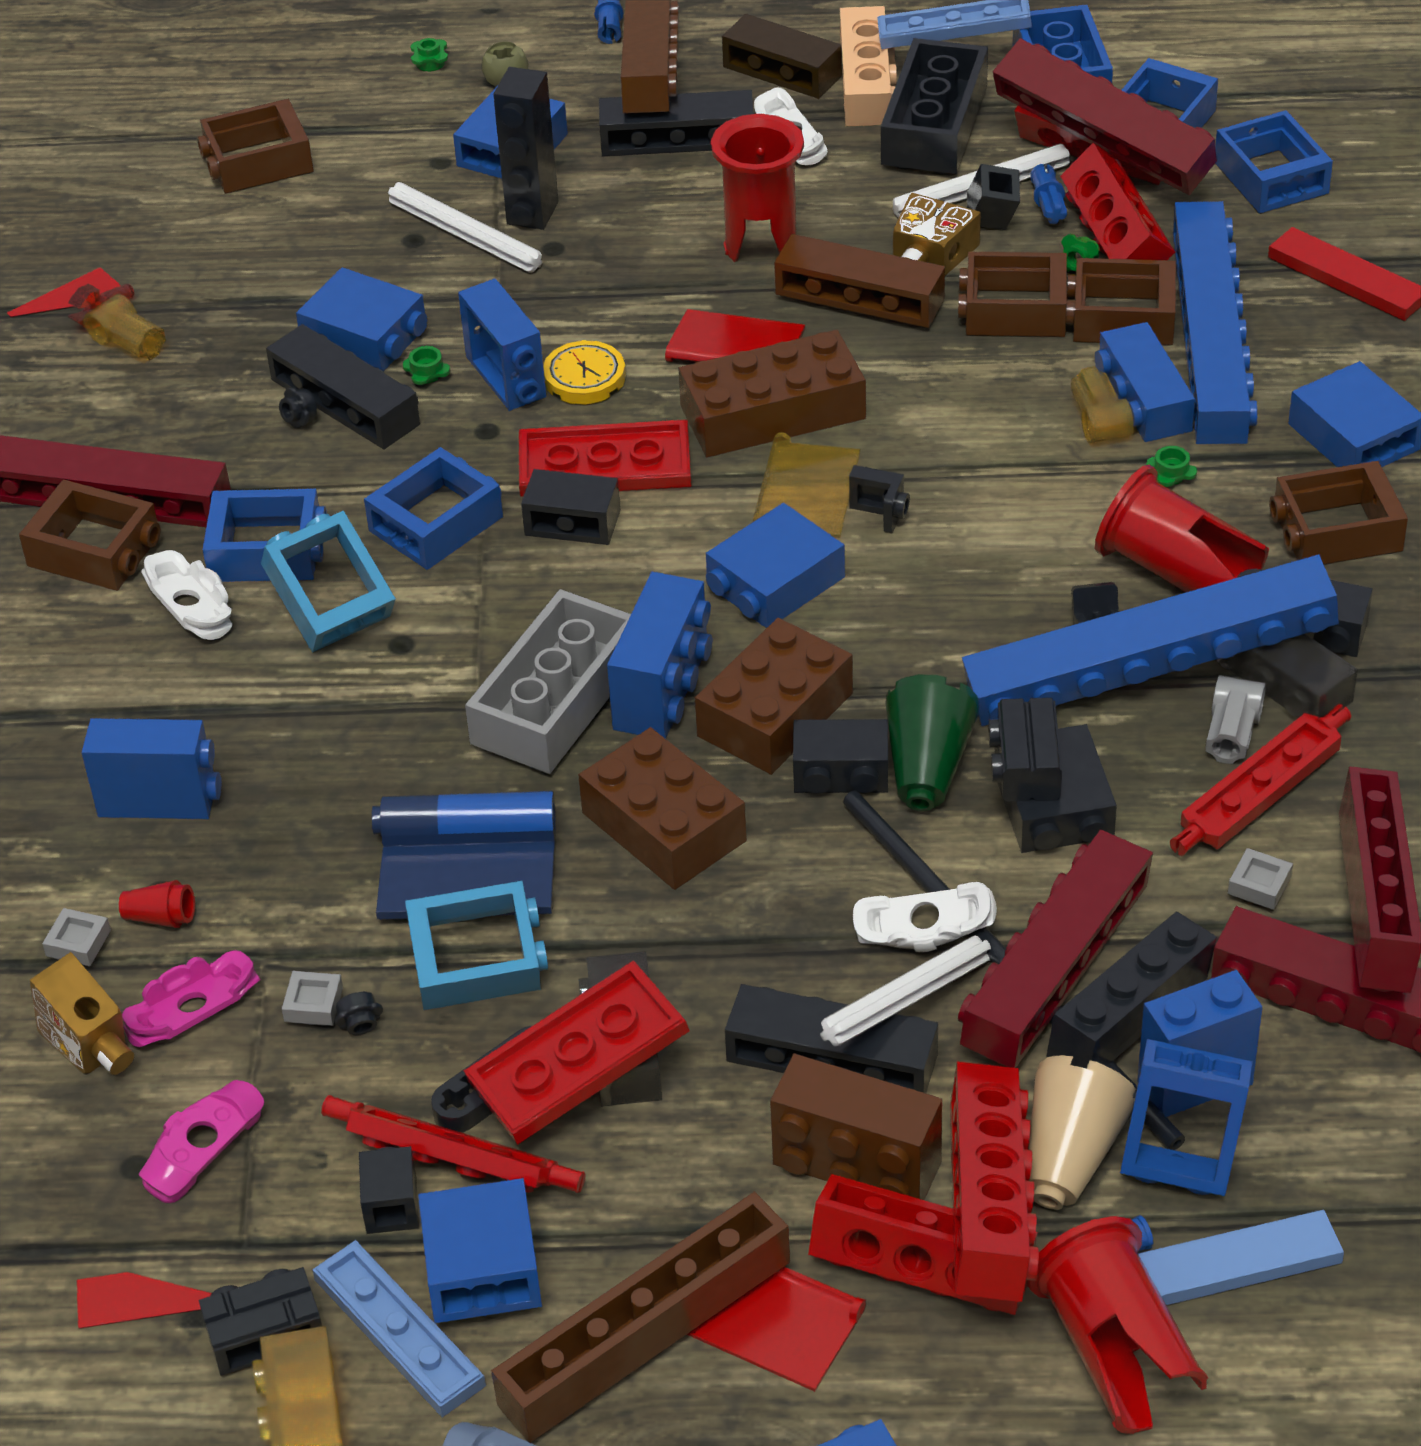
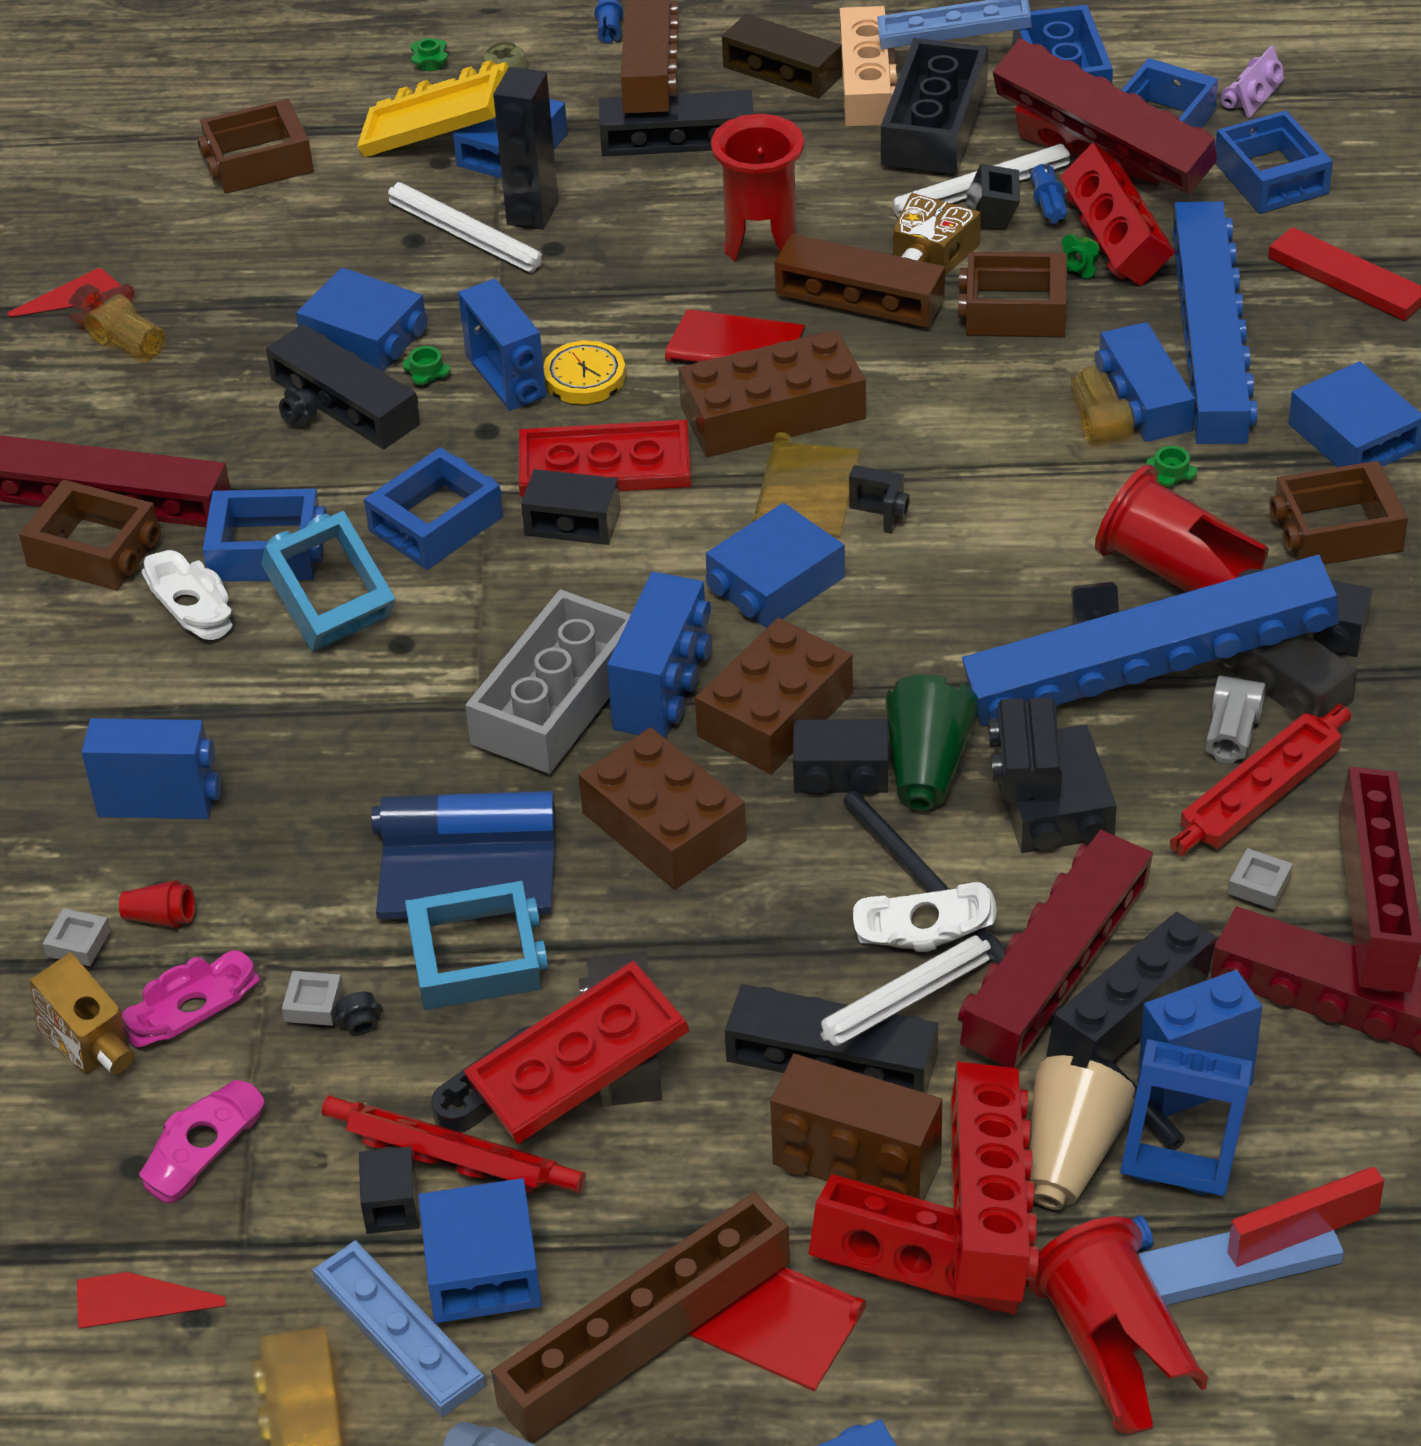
(243, 1314): black brick -> none
(431, 109): none -> yellow hinge
(781, 104): white piece -> none
(1121, 280): reddish brown window -> none
(1254, 83): none -> lavender hinge
(1305, 1216): none -> red tile

